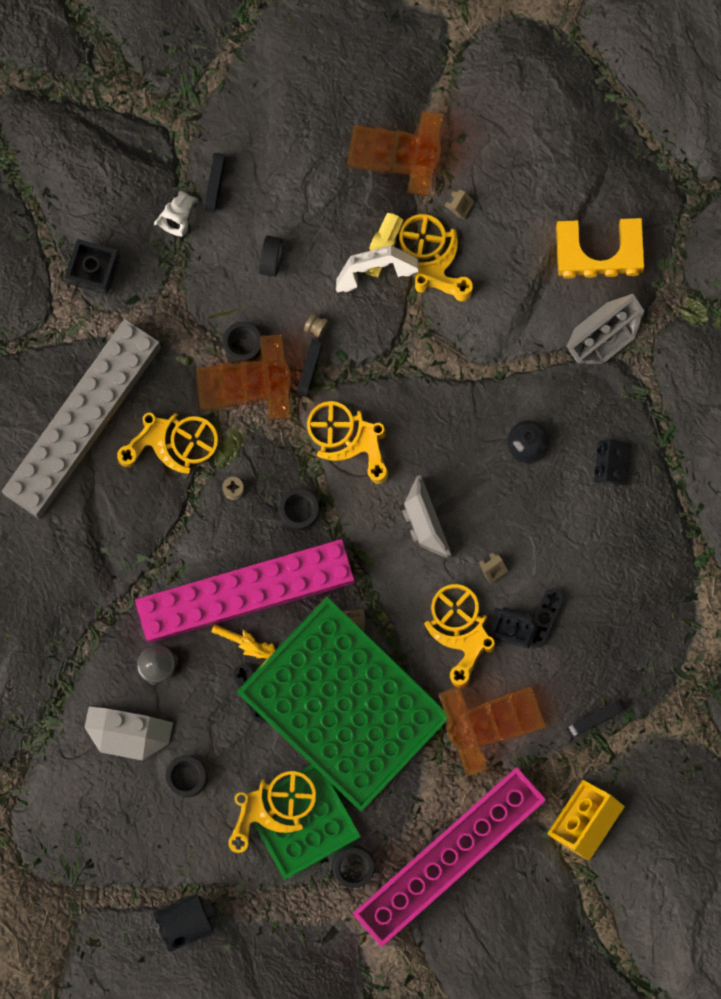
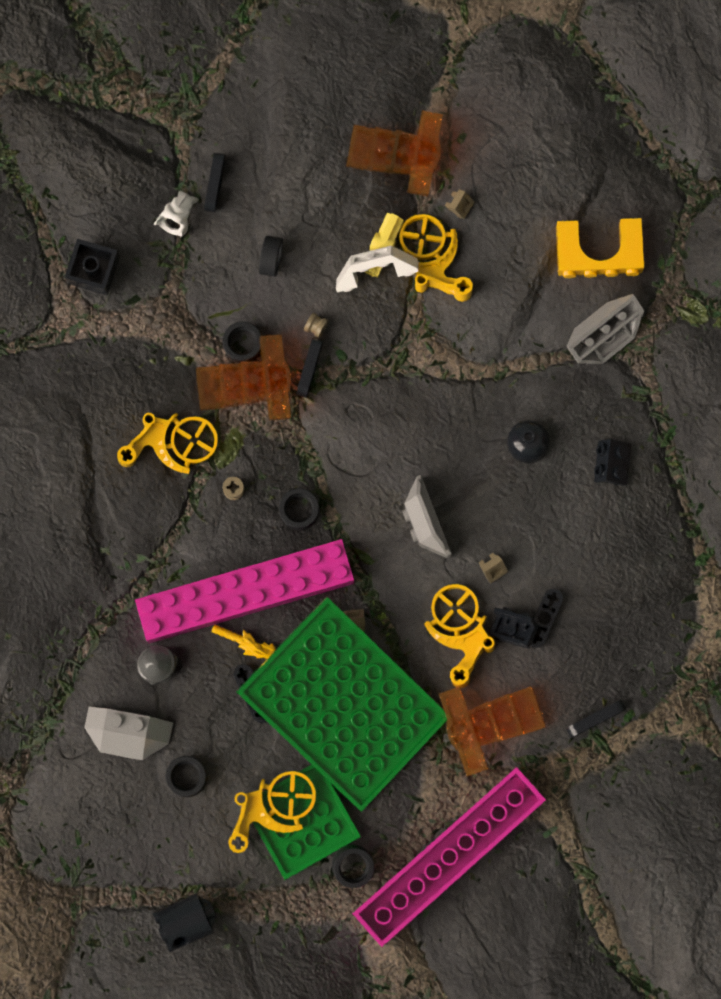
(81, 419): light grey brick -> none
(365, 441): yellow piece -> none
(586, 820): yellow slope -> none

